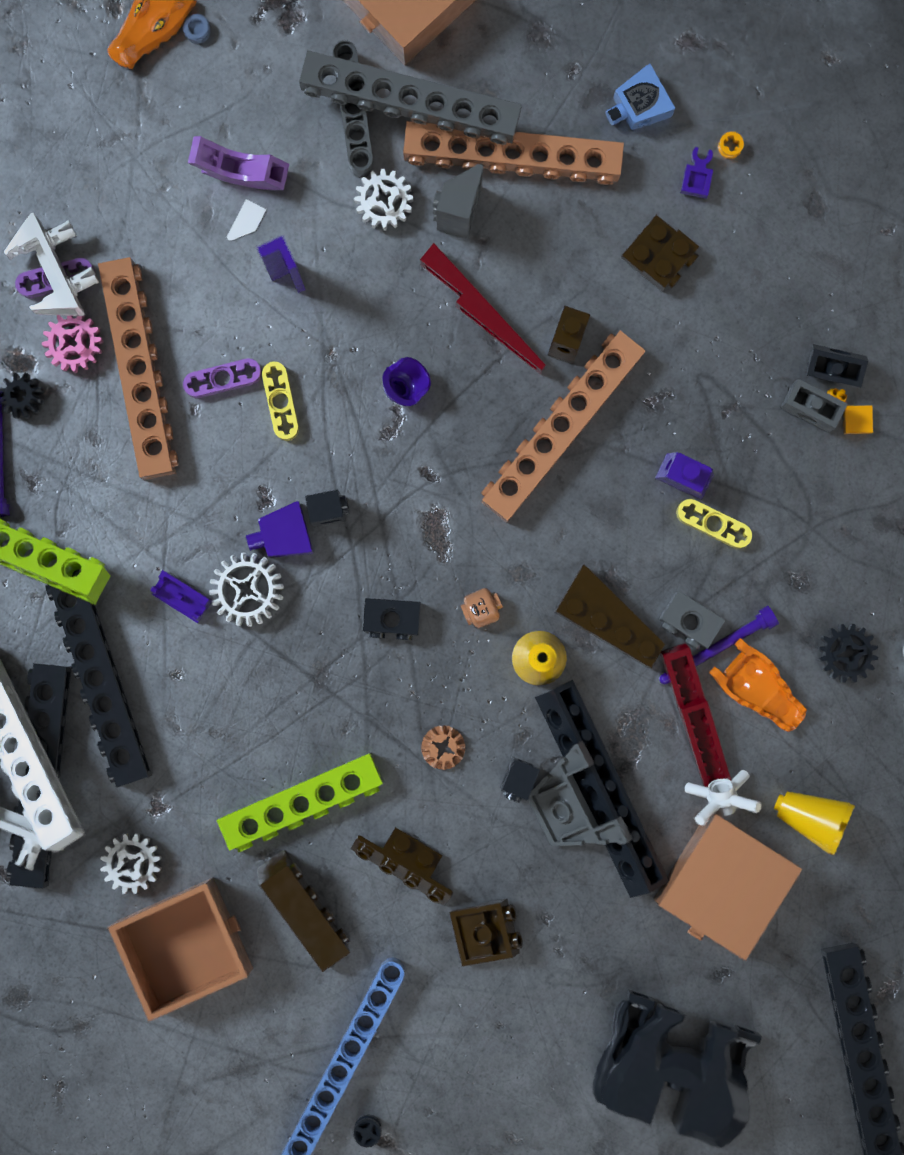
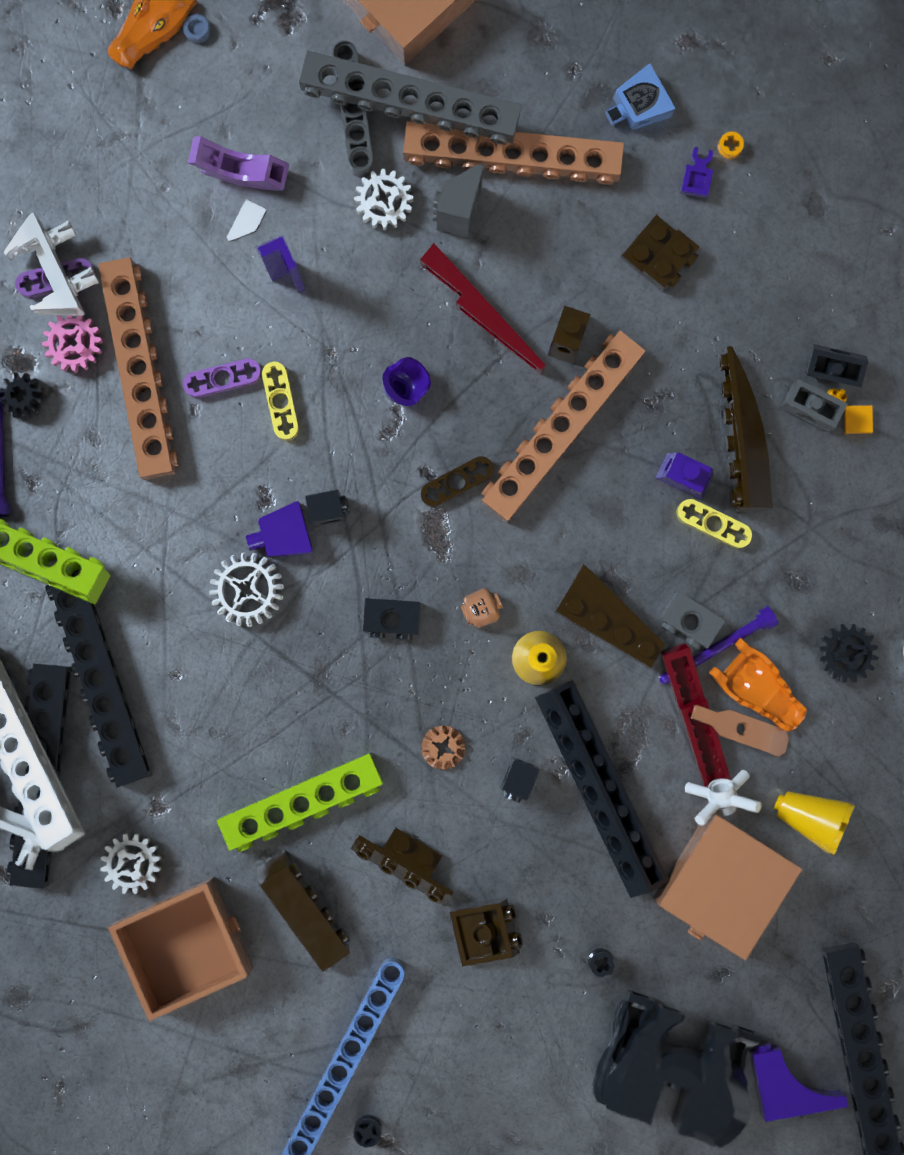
(181, 596): dark purple hinge -> none
(459, 470): none -> dark brown beam
(564, 810): dark grey wing -> none
(603, 971): none -> black bush
(745, 440): none -> dark brown wedge
(755, 732): none -> nougat piece
(781, 1093): none -> dark purple arch

